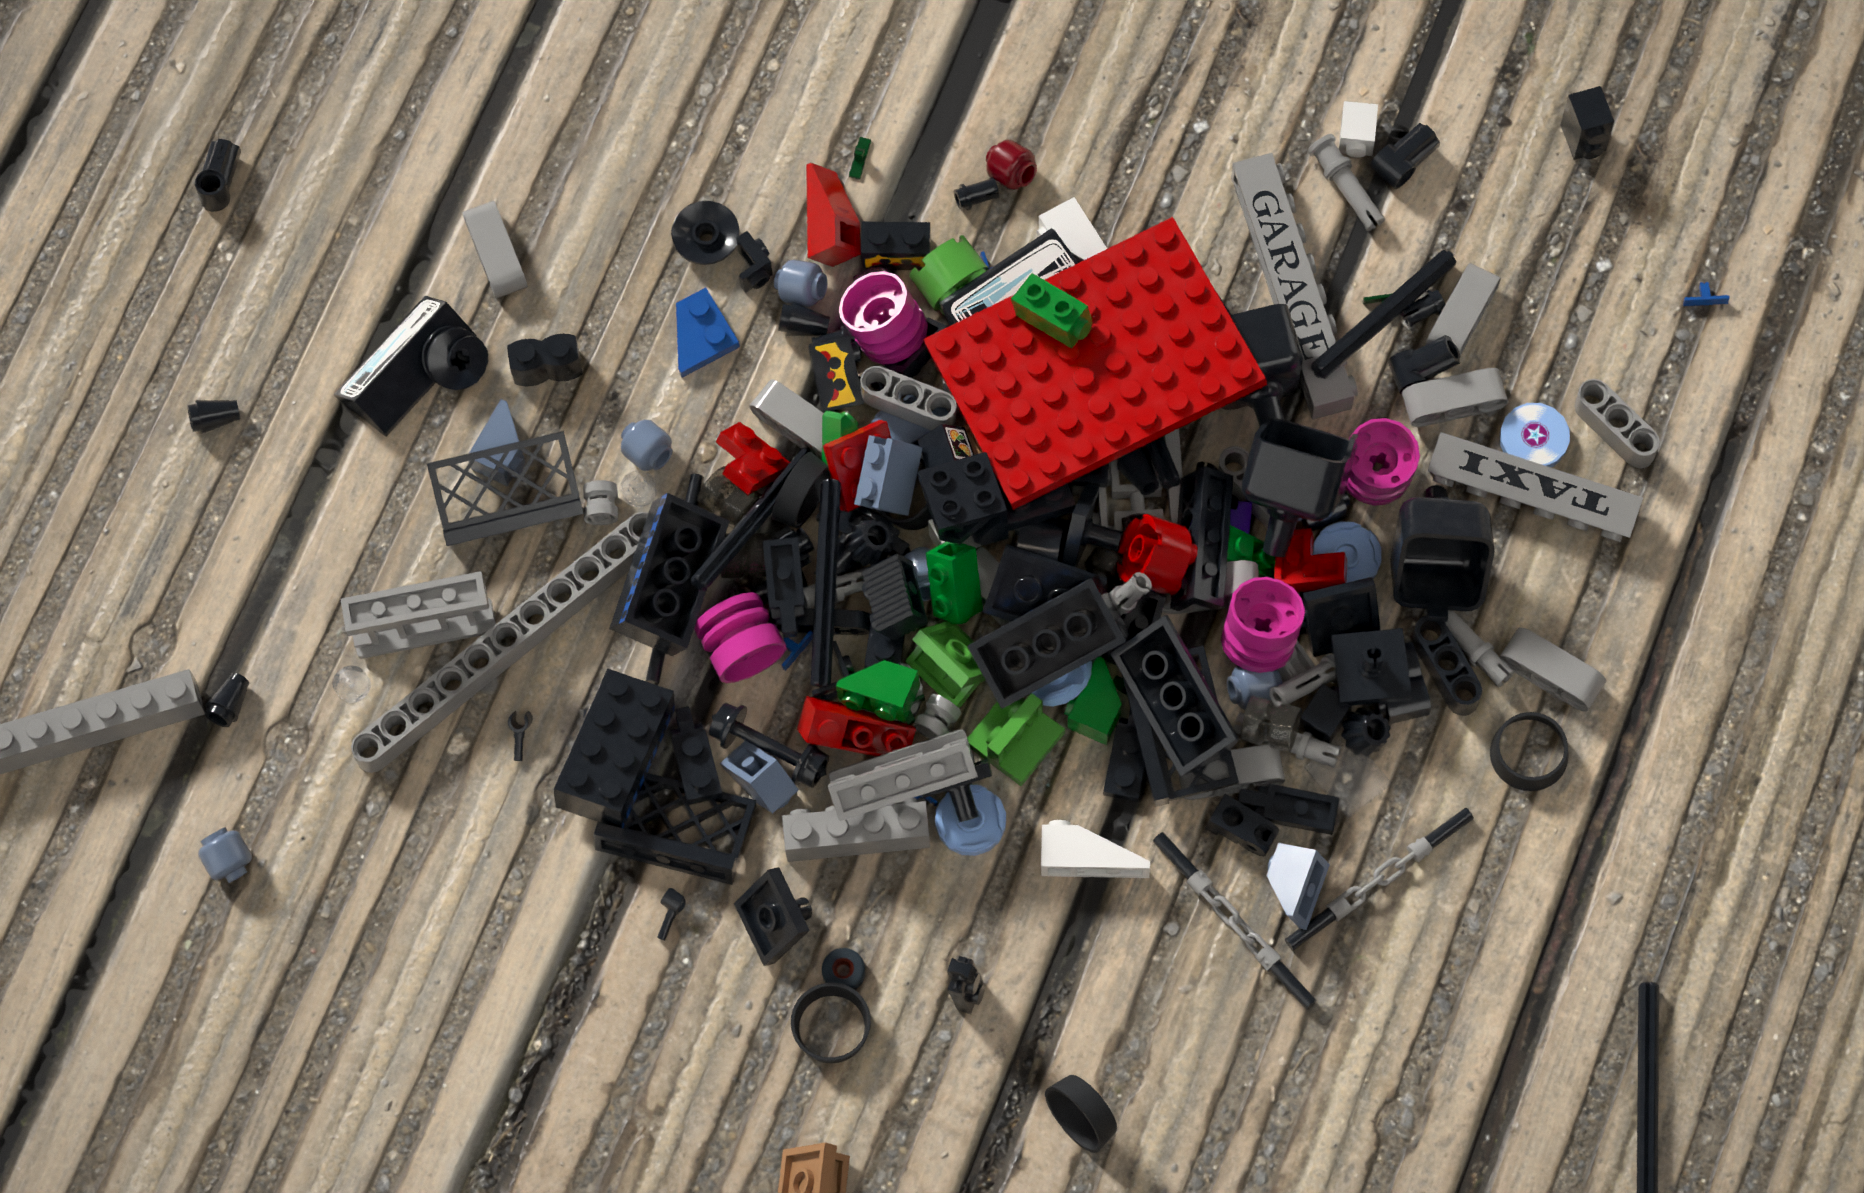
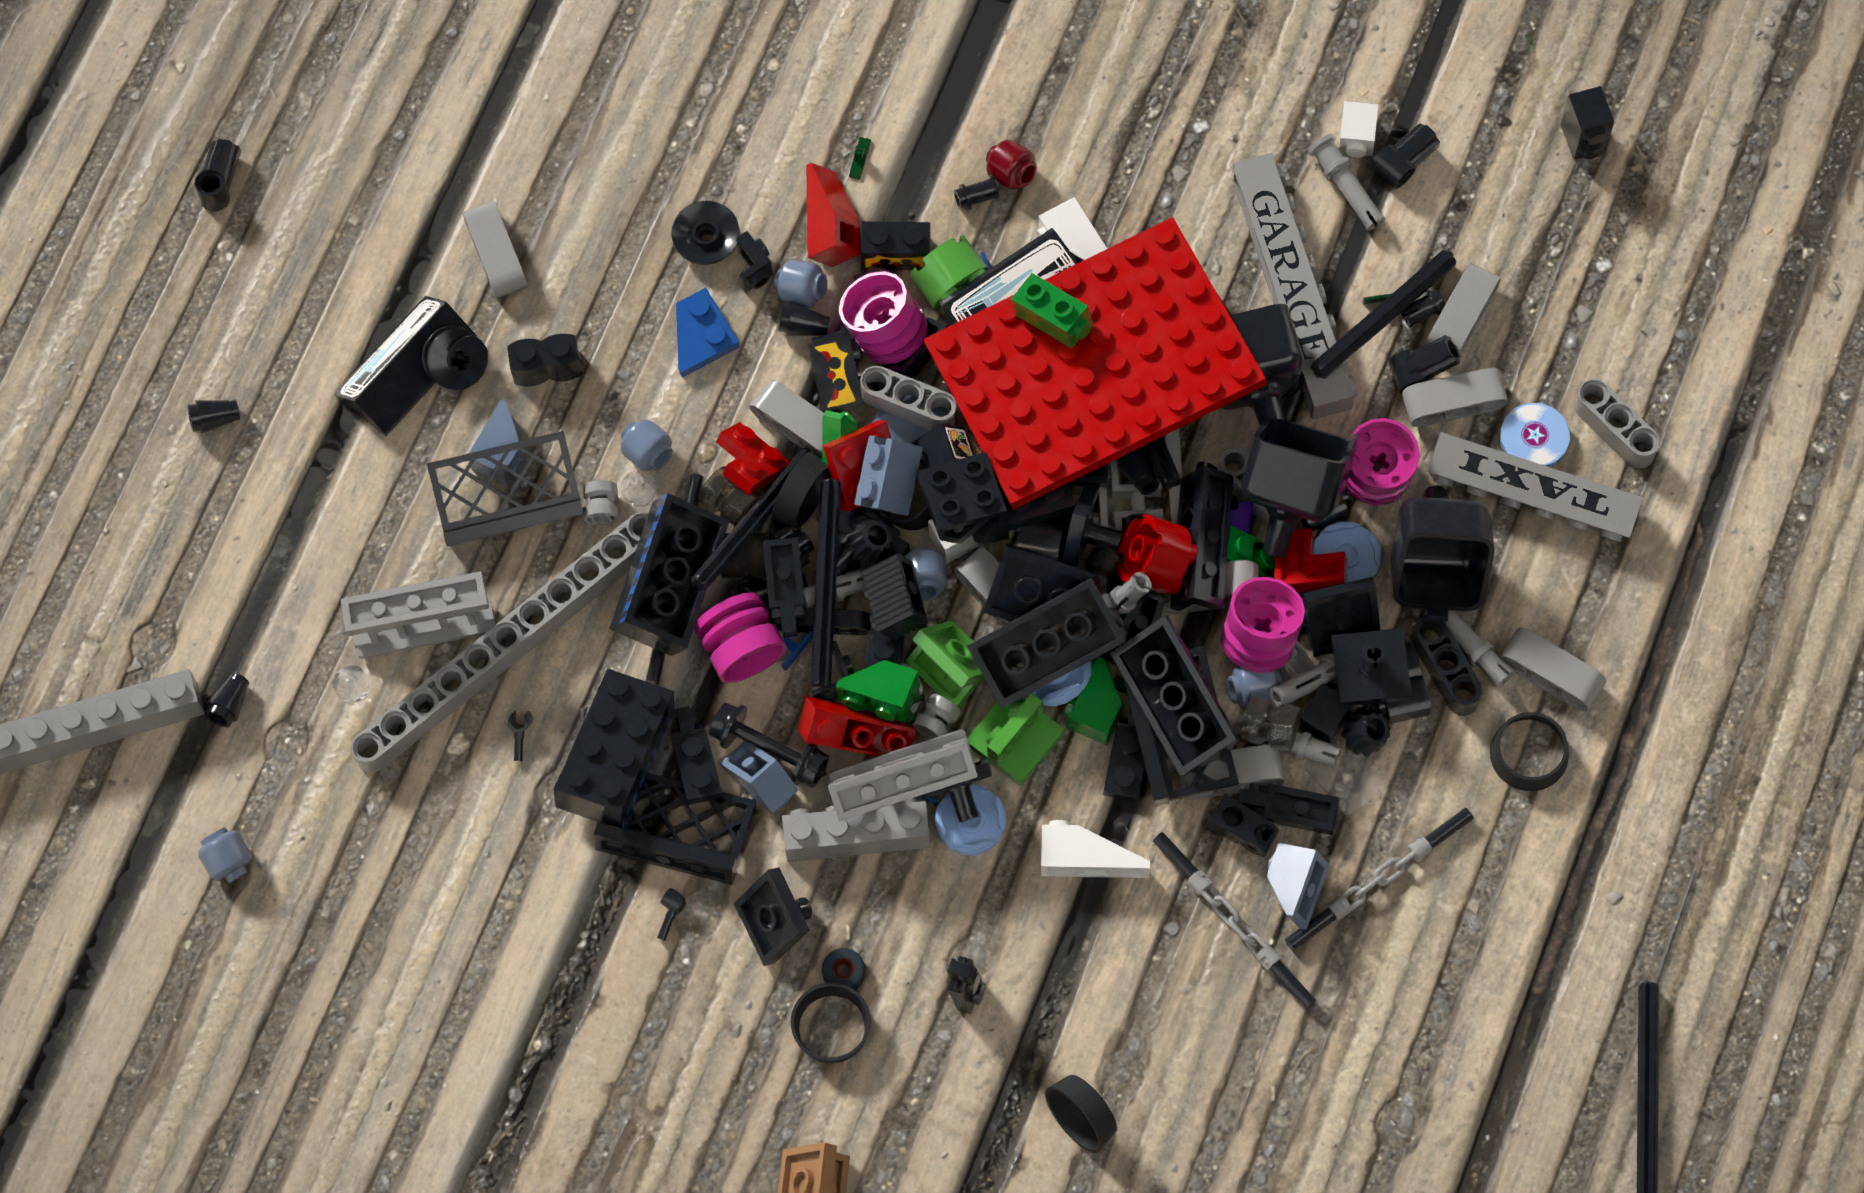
(954, 582): green brick -> none
(1705, 297): blue piece -> none

